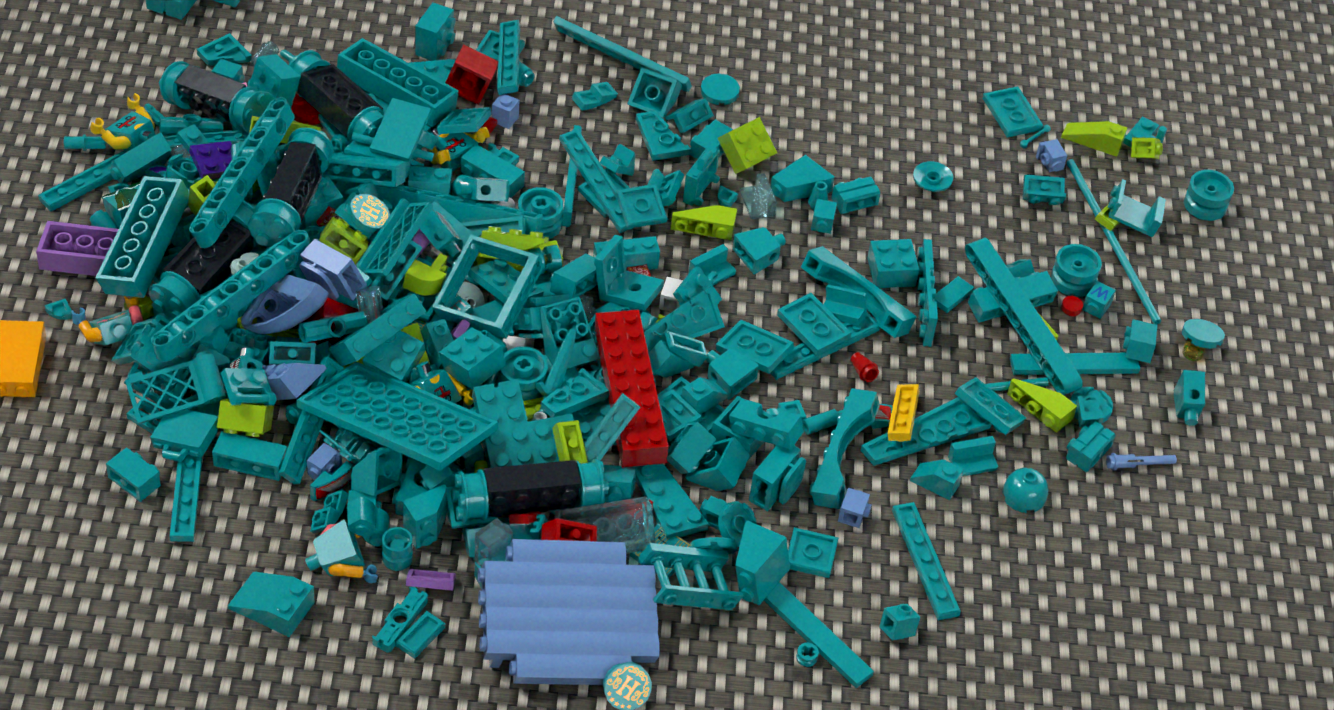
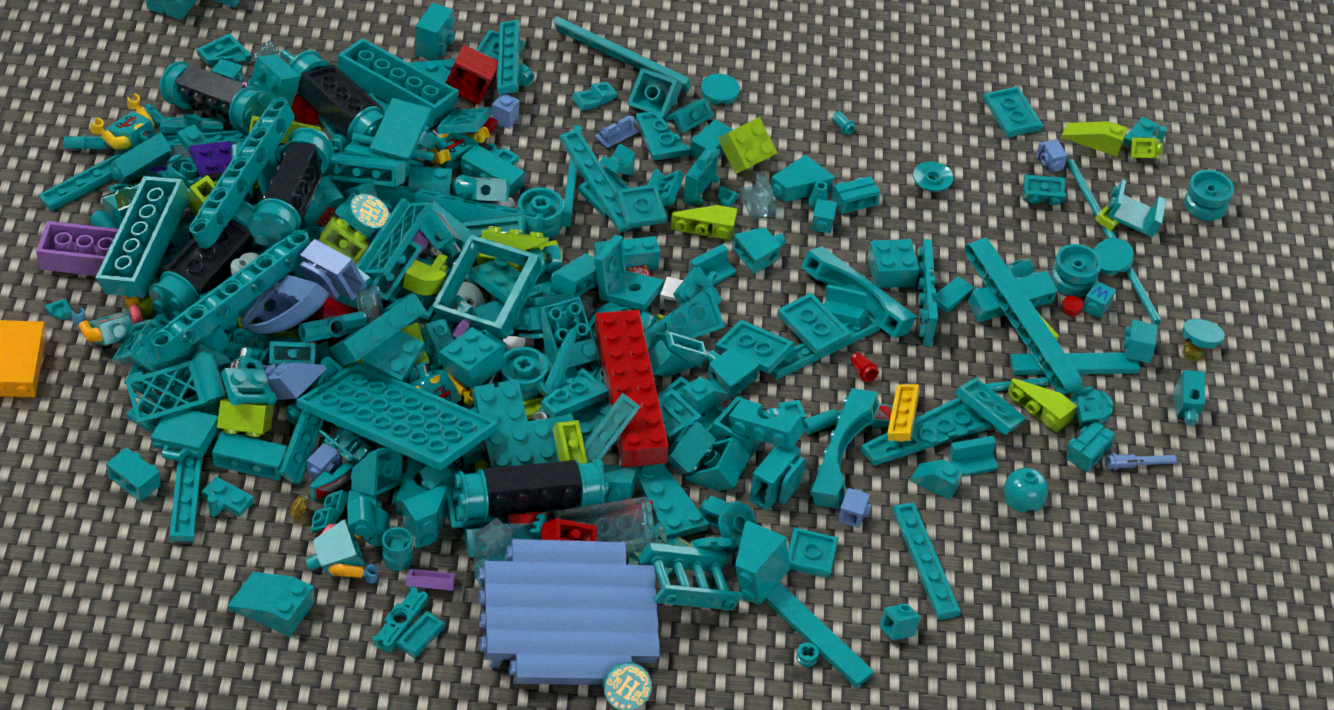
(226, 496): none -> teal plate
(298, 507): none -> clear yellow tile
(617, 132): none -> medium blue hinge
(847, 126): none -> teal pin
(1024, 143): teal hinge -> none
(1115, 255): none -> teal tile

